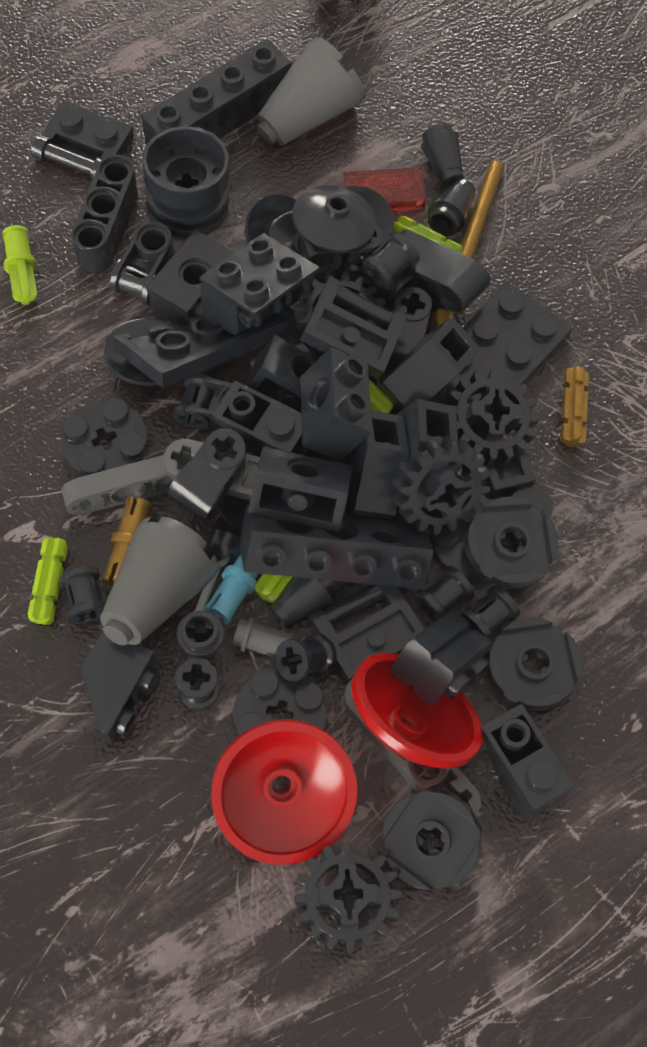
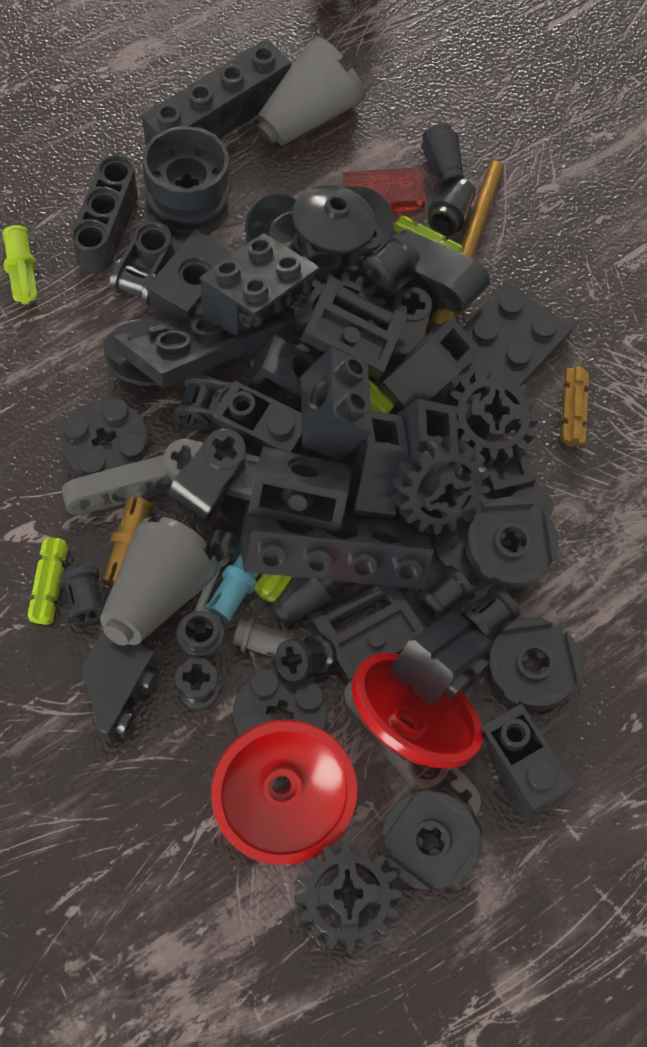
(84, 132): black plate -> none

